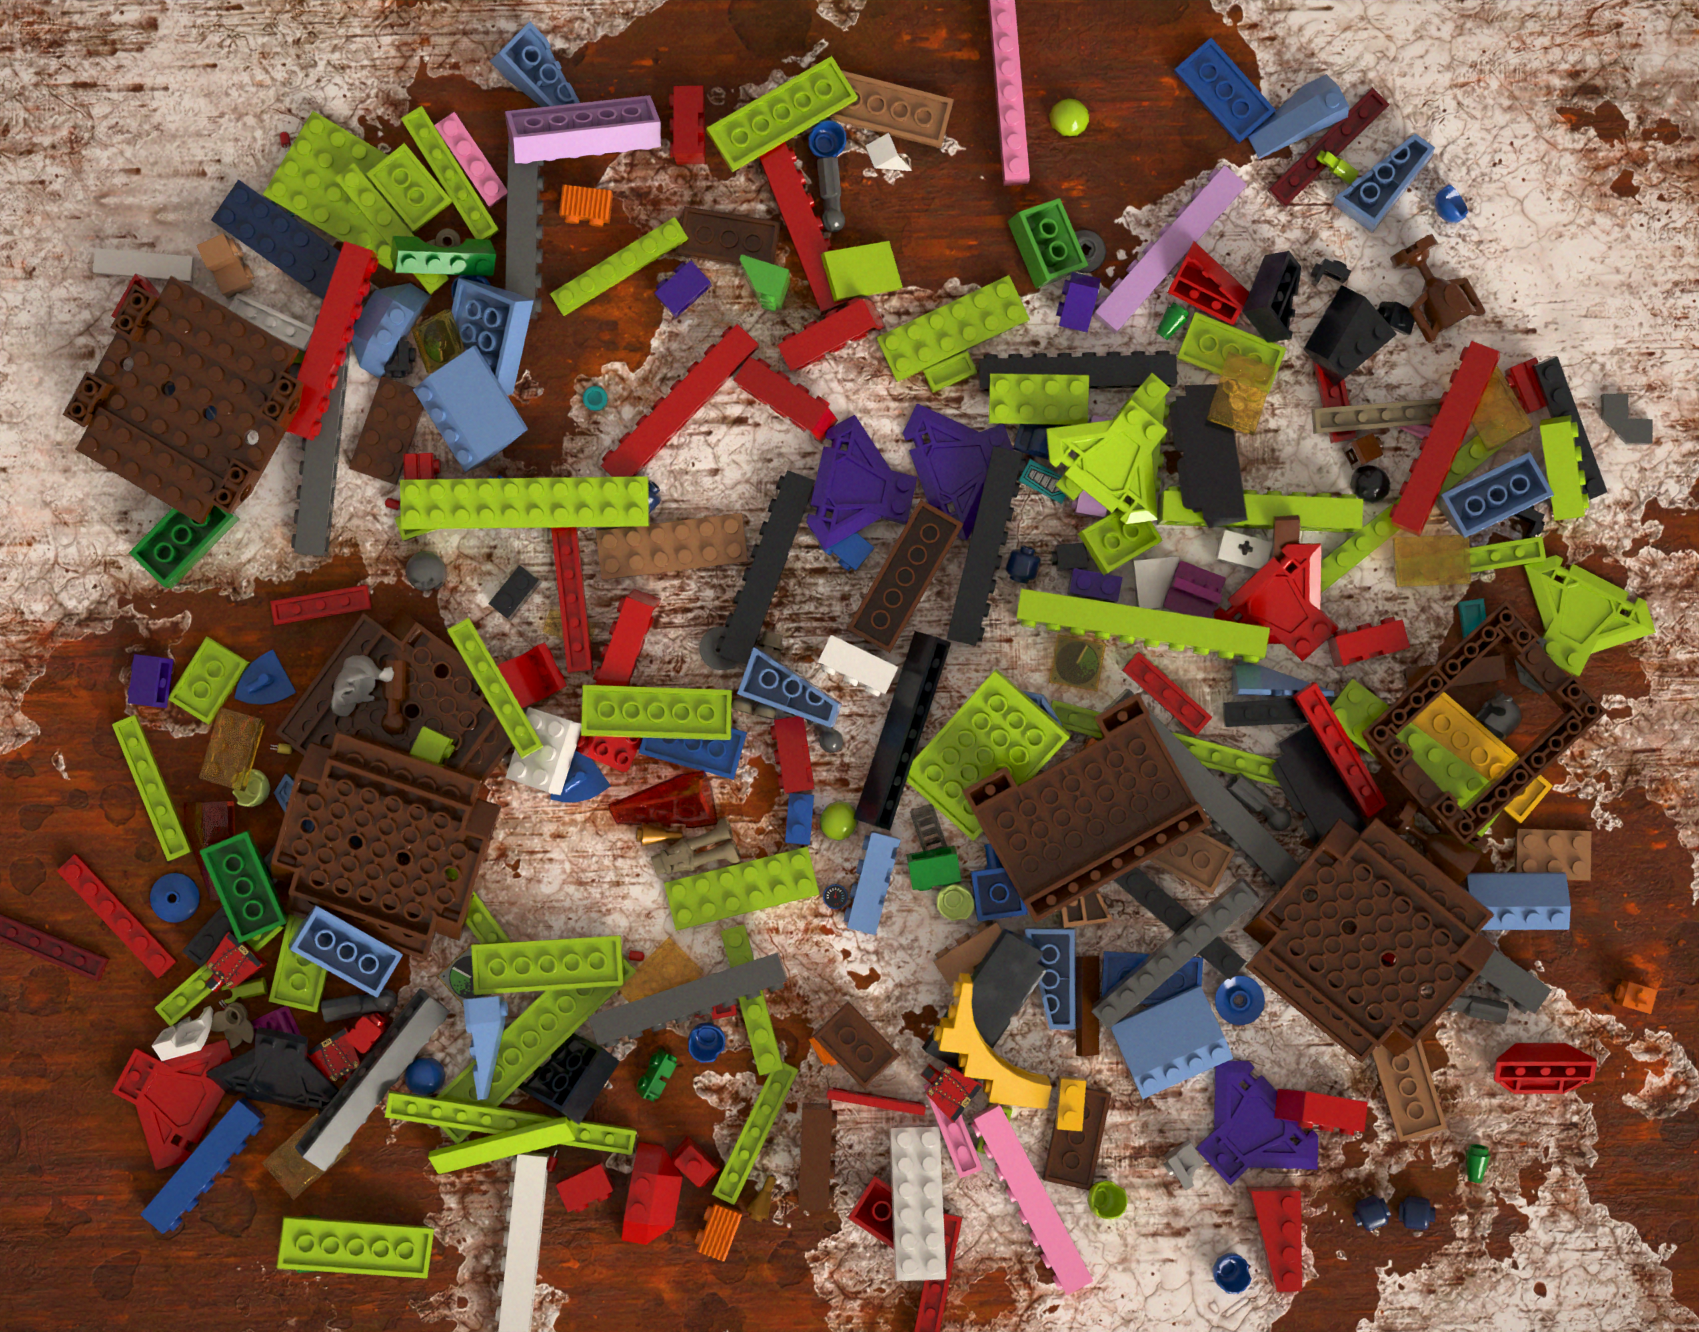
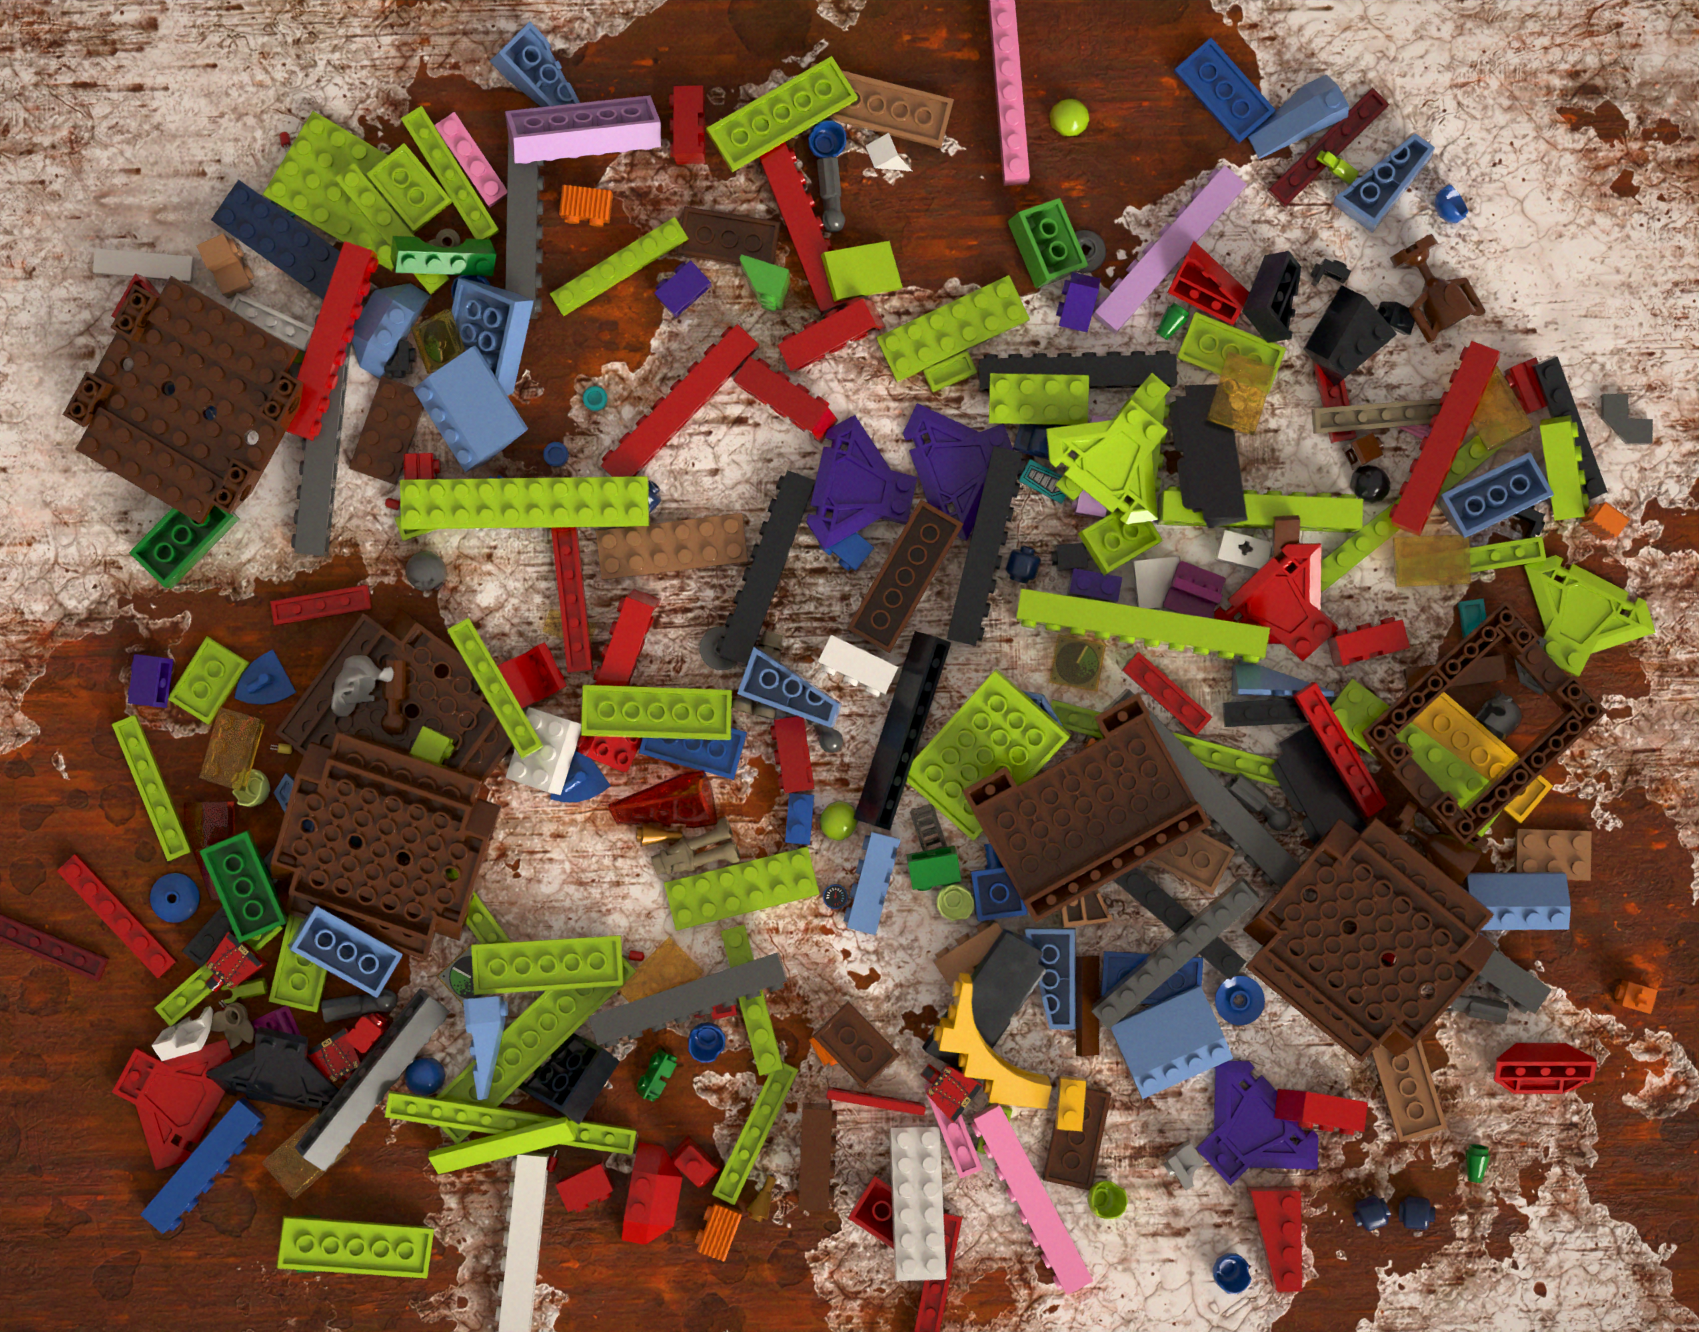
(515, 593): black brick -> none
(556, 454): none -> blue tile
(1604, 521): none -> orange brick

